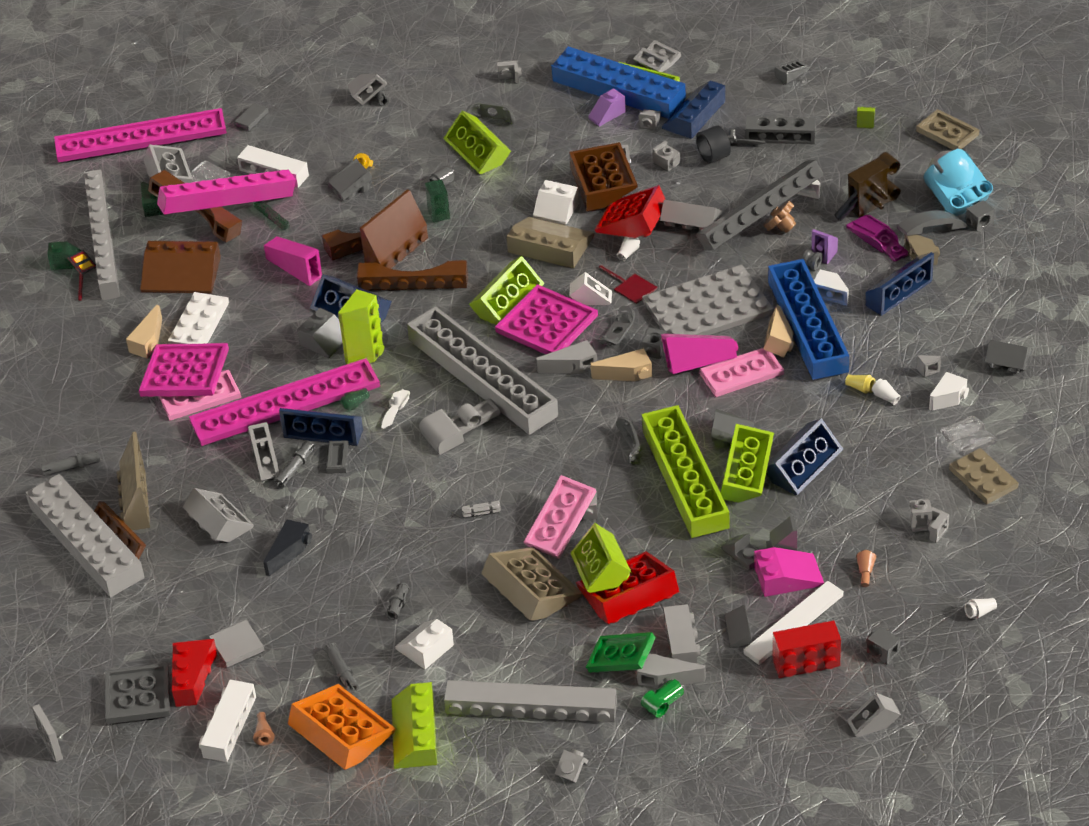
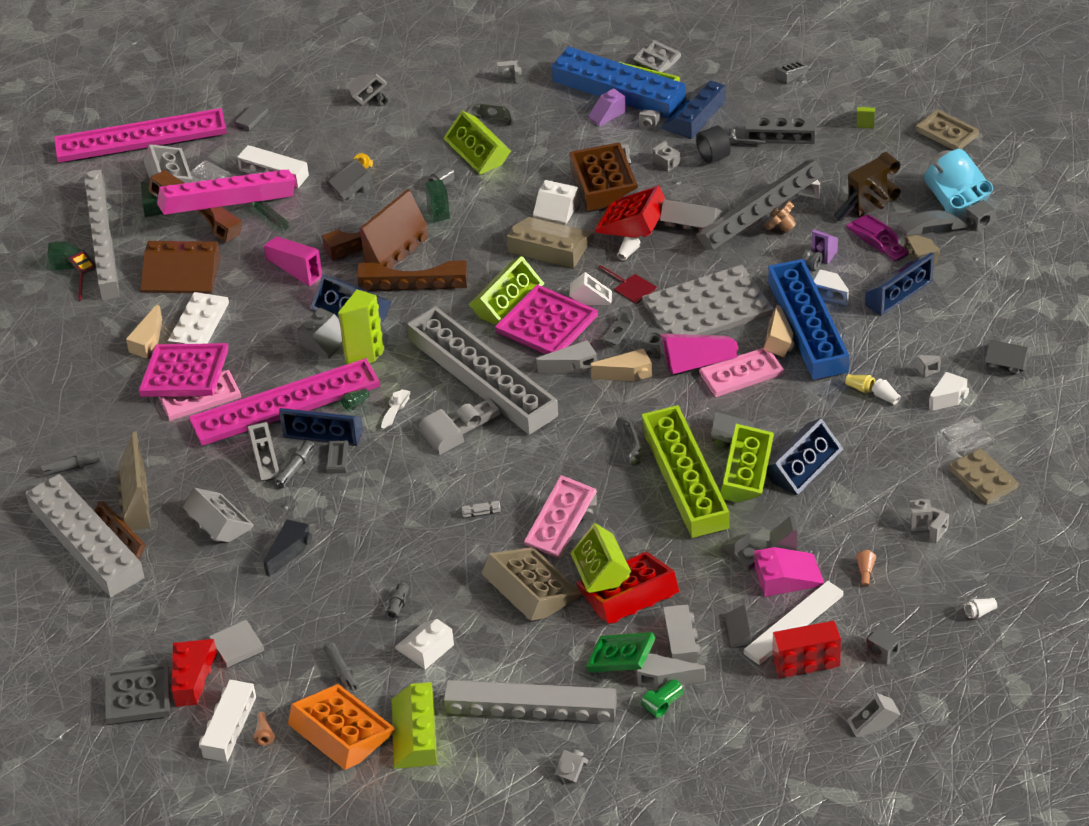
(47, 733): light grey tile -> none

